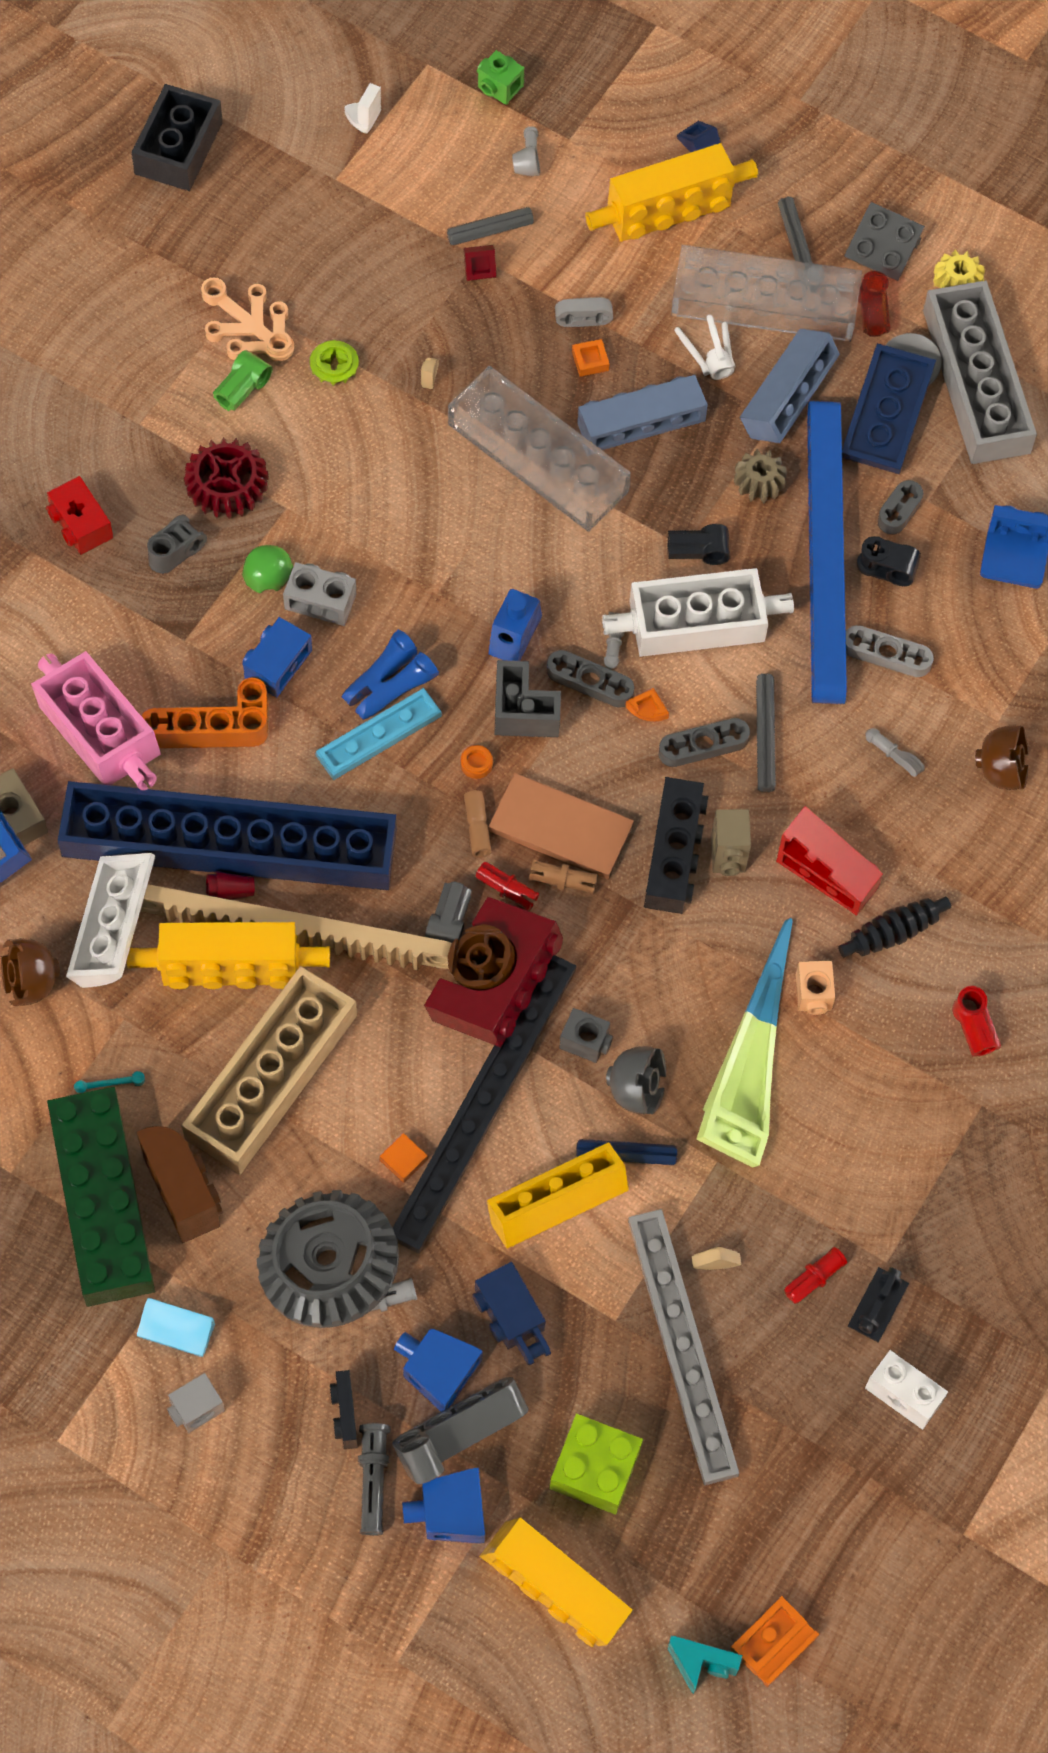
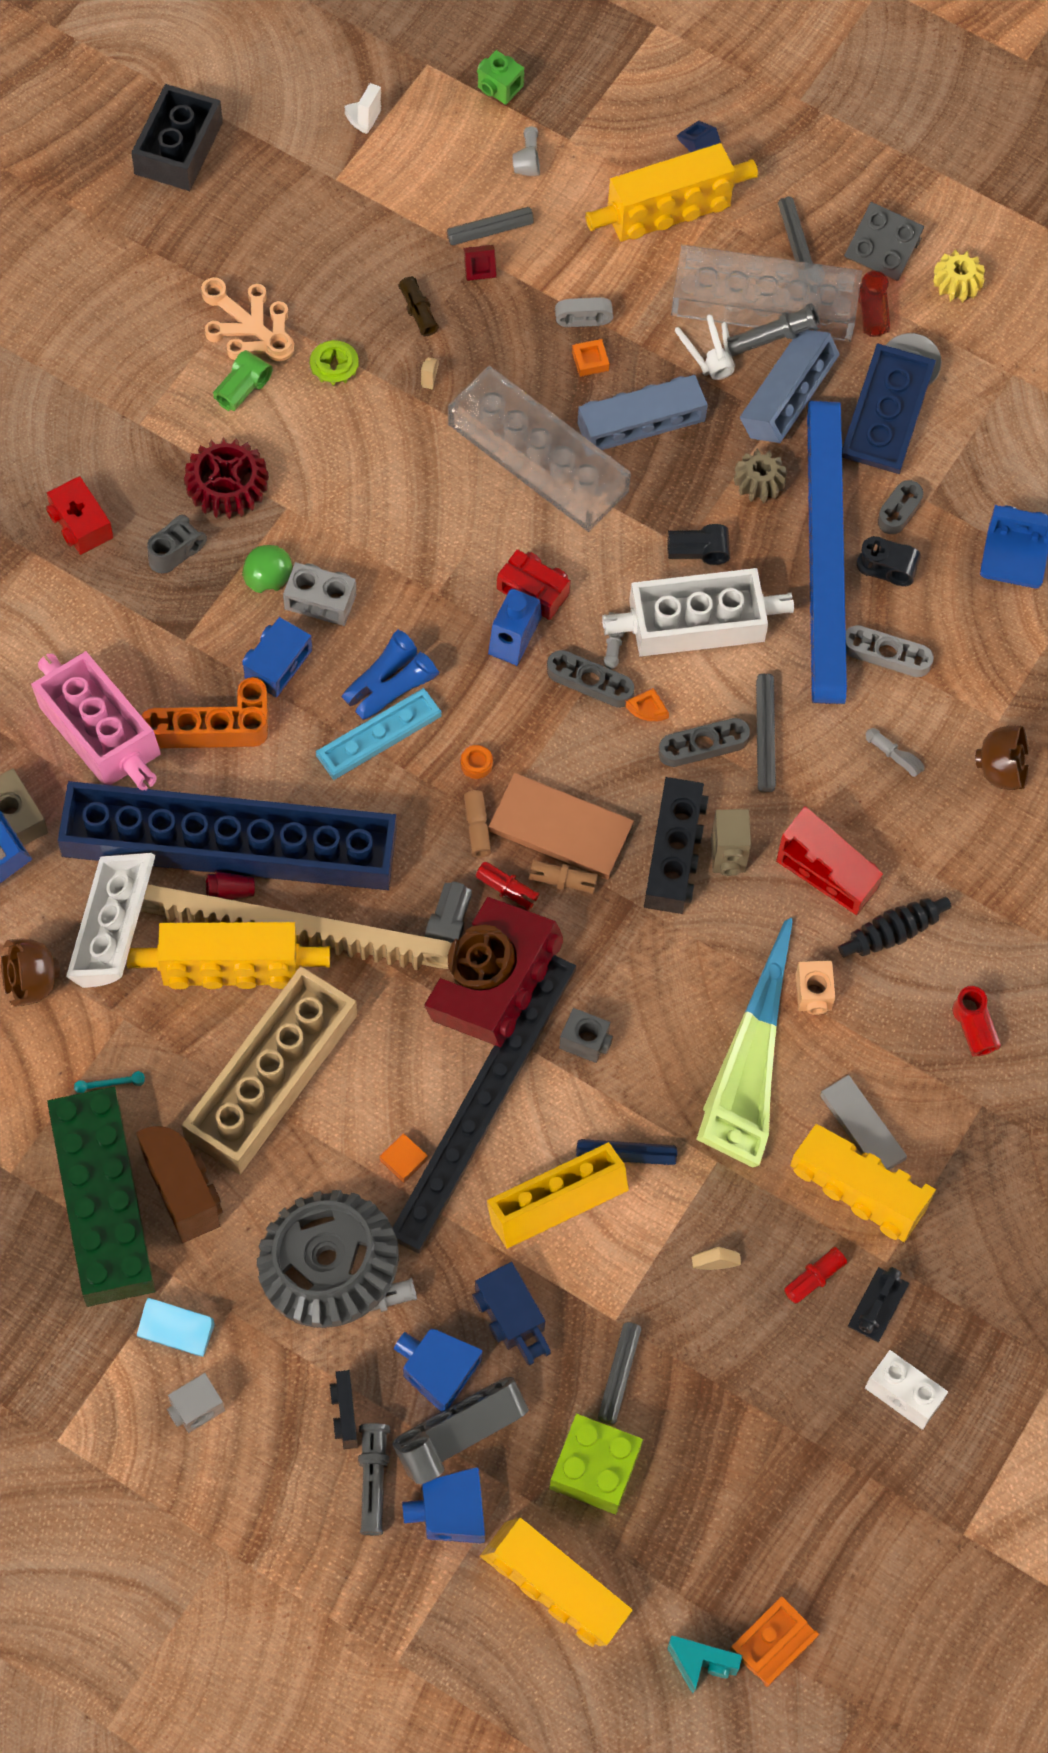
(418, 306): none -> dark brown pin
(524, 710): dark grey brick -> none
(531, 577): none -> red brick
(619, 1373): none -> dark grey axle
(636, 1079): dark grey cylinder -> none
(683, 1347): light grey plate -> none
(786, 326): none -> dark grey pin
(862, 1122): none -> light grey tile
(862, 1182): none -> yellow wedge
(979, 372): light grey brick -> none

